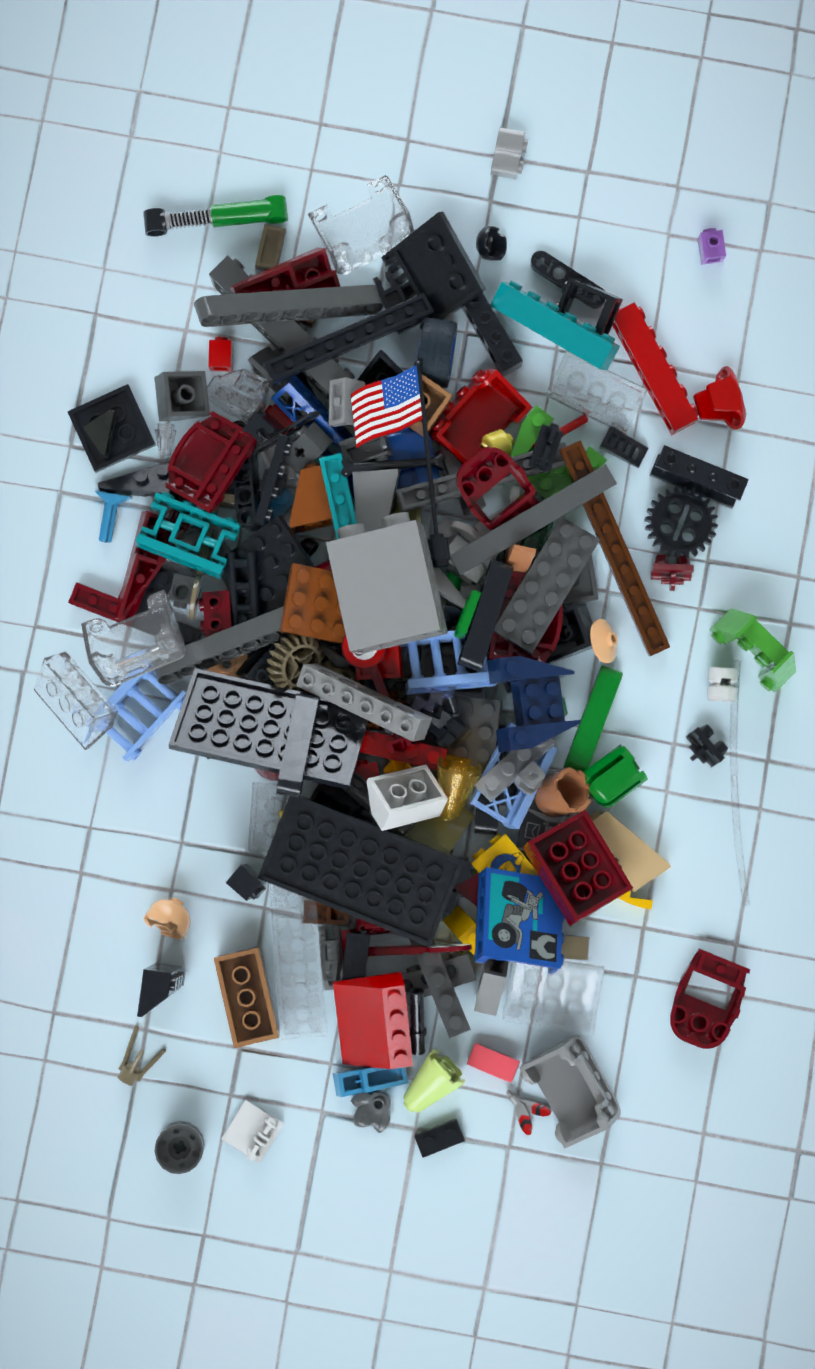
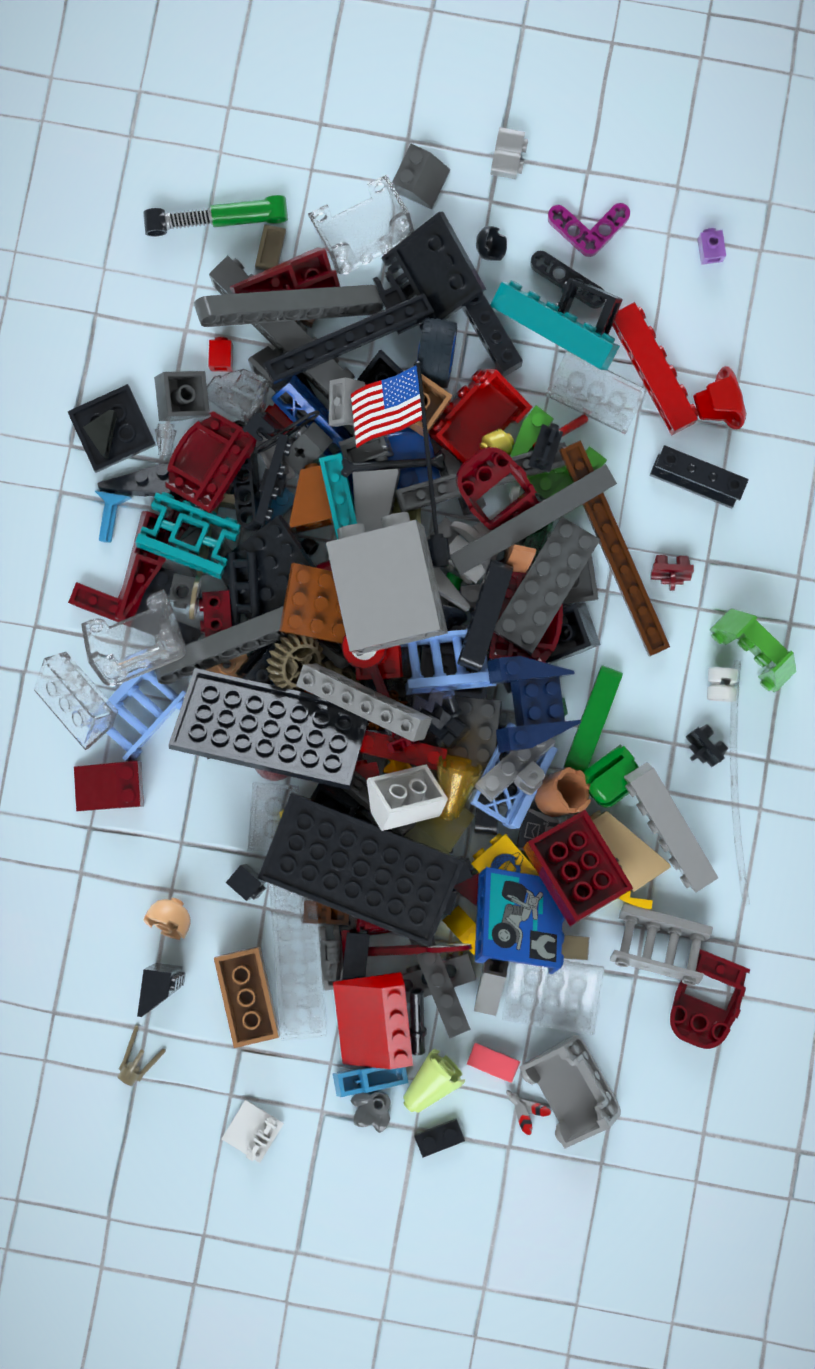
(108, 786): none -> dark red slope
(167, 1153): dark grey wheel -> none
(298, 745): beam -> none
(420, 176): none -> dark grey slope
(467, 614): green tile -> none
(591, 235): none -> magenta beam
(603, 641): light nougat dish -> none
(627, 440): black slope -> none
(662, 515): black gear -> none
(671, 827): none -> light grey brick
(676, 928): none -> light grey fence

